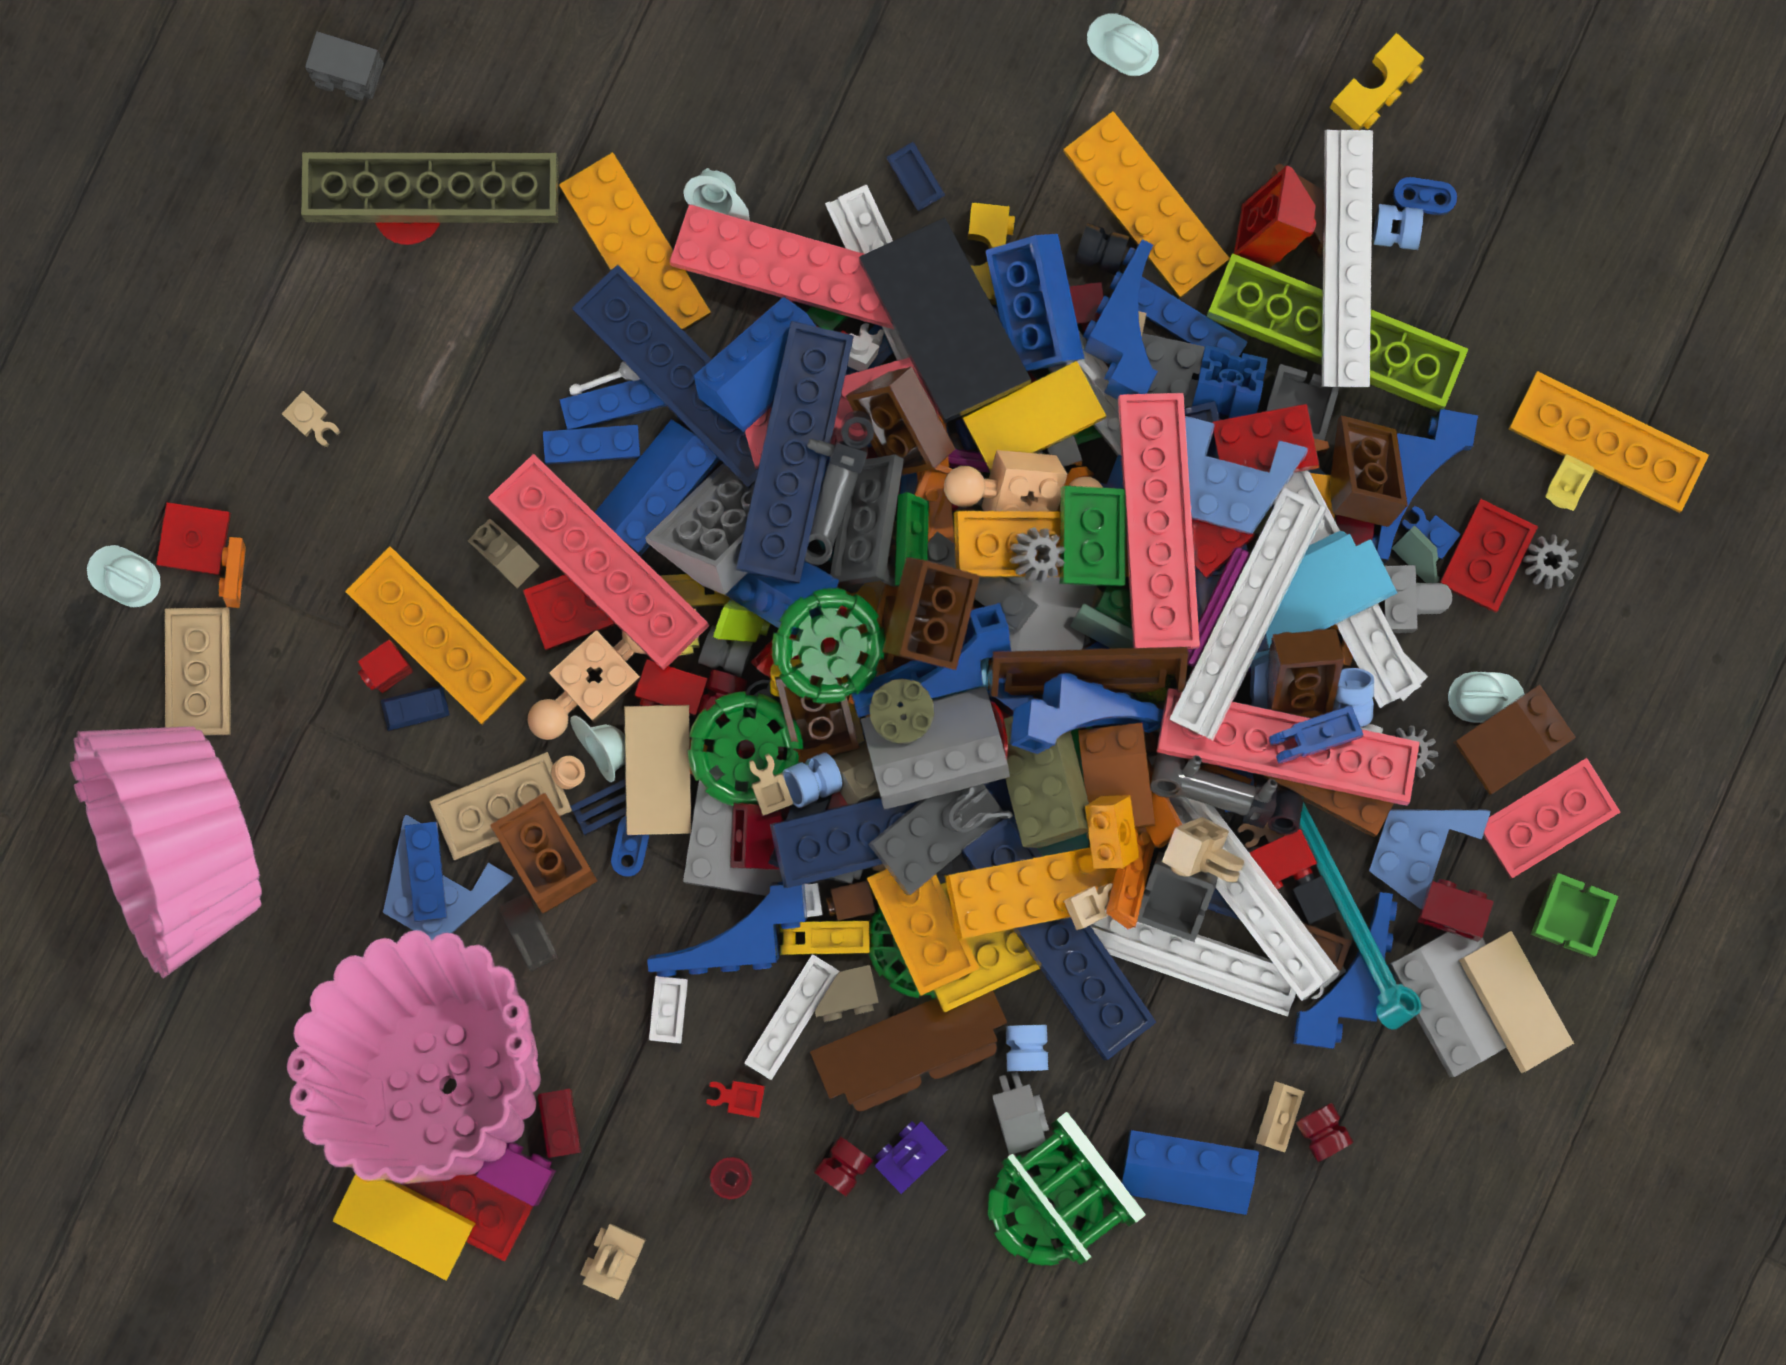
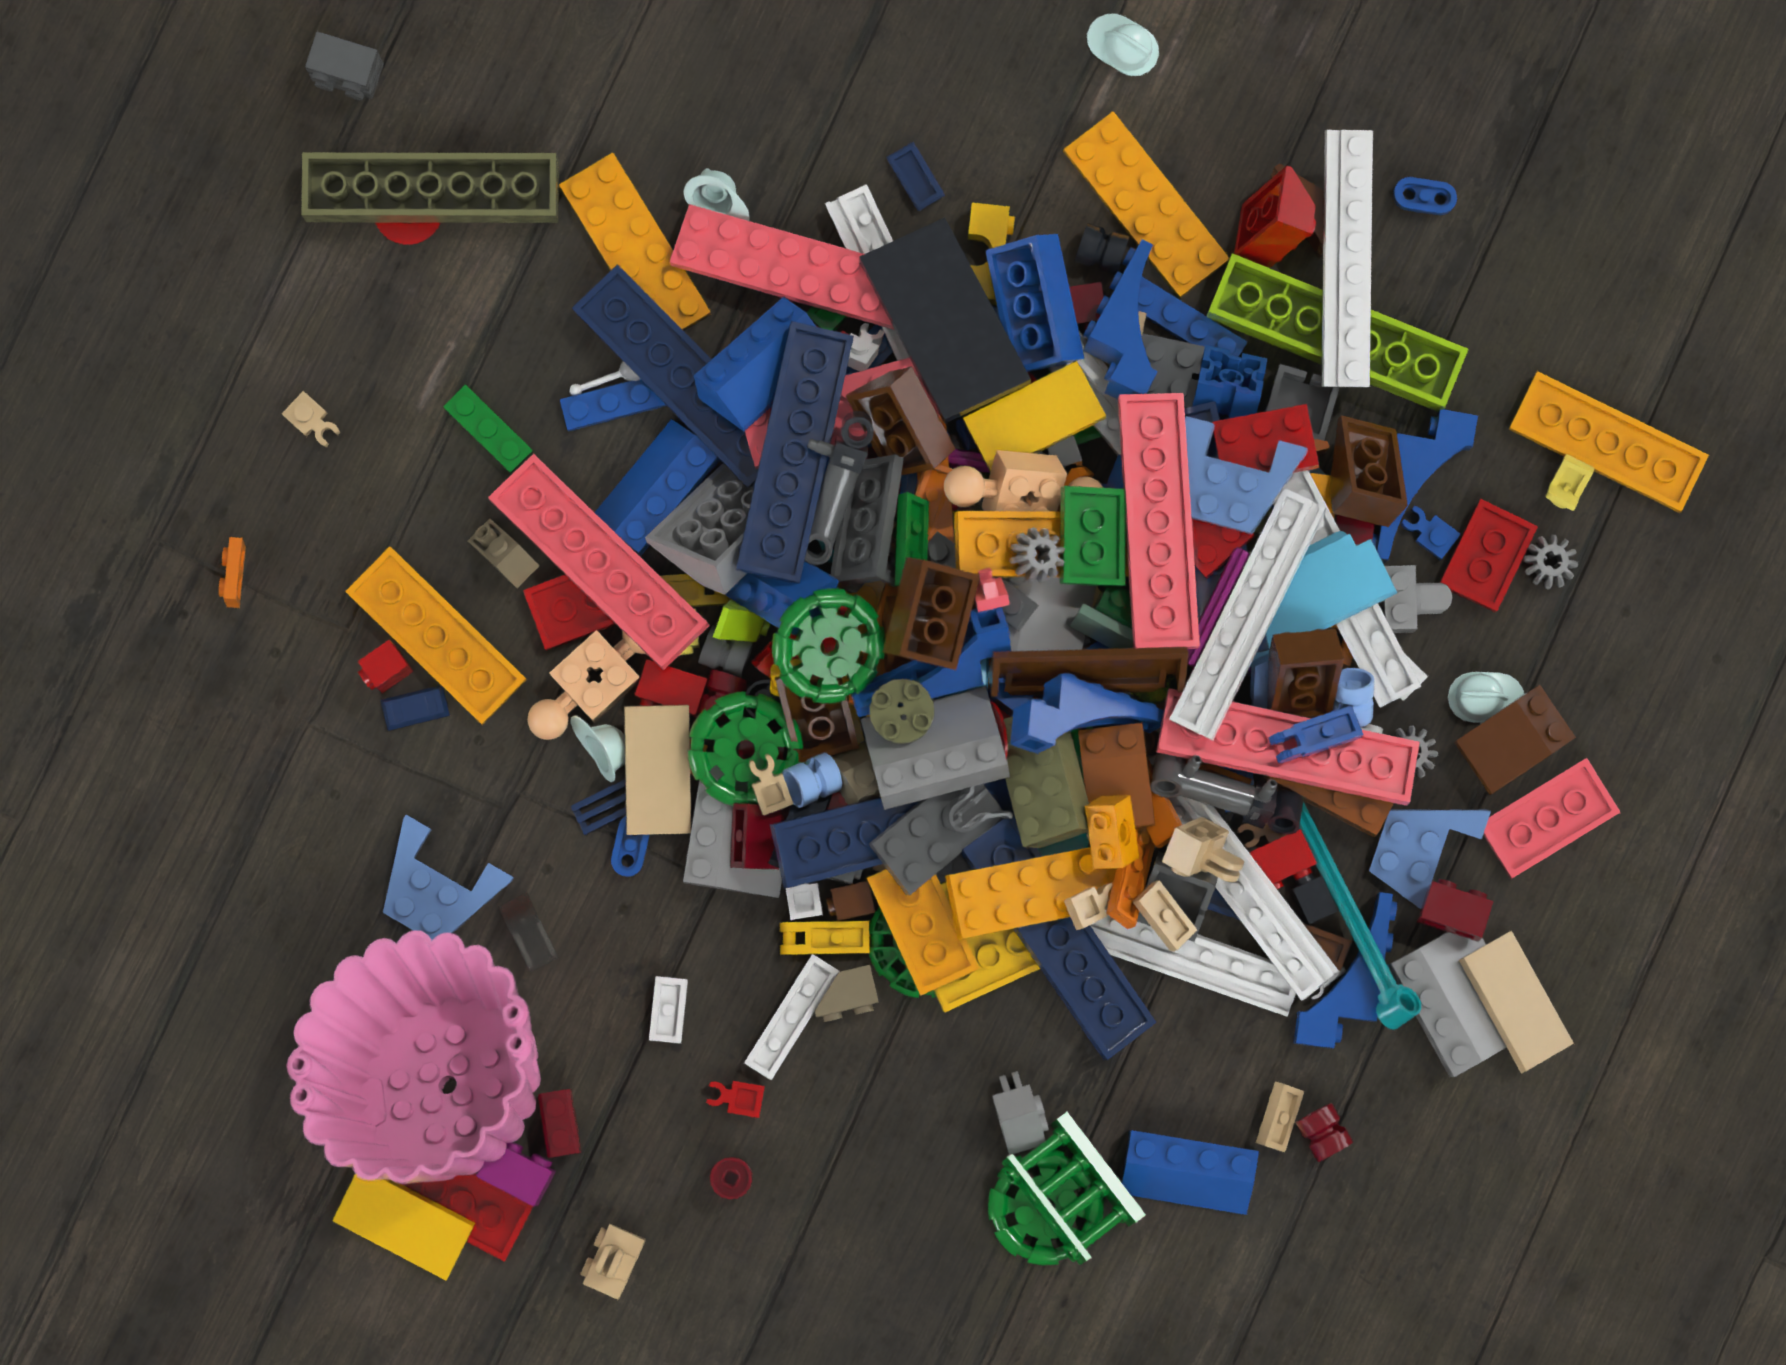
(123, 576): light aqua piece -> none
(167, 837): bright pink container -> none
(193, 538): red plate -> none
(198, 669): tan tile -> none
(425, 871): blue plate -> none
(470, 811): tan tile -> none
(488, 429): none -> green plate
(543, 853): dark orange slope -> none
(568, 772): light nougat tile -> none
(591, 444): blue plate -> none
(746, 943): blue arch -> none
(843, 1166): dark red wheel -> none
(894, 1052): reddish brown slope -> none
(910, 1156): dark purple brick -> none
(990, 592): none -> coral tile
(1027, 1048): light blue wheel -> none
(1164, 916): none -> tan plate
(1359, 104): yellow arch -> none
(1408, 230): light blue wheel -> none
(1419, 551): sand green tile -> none
(1574, 915): bright green piece -> none

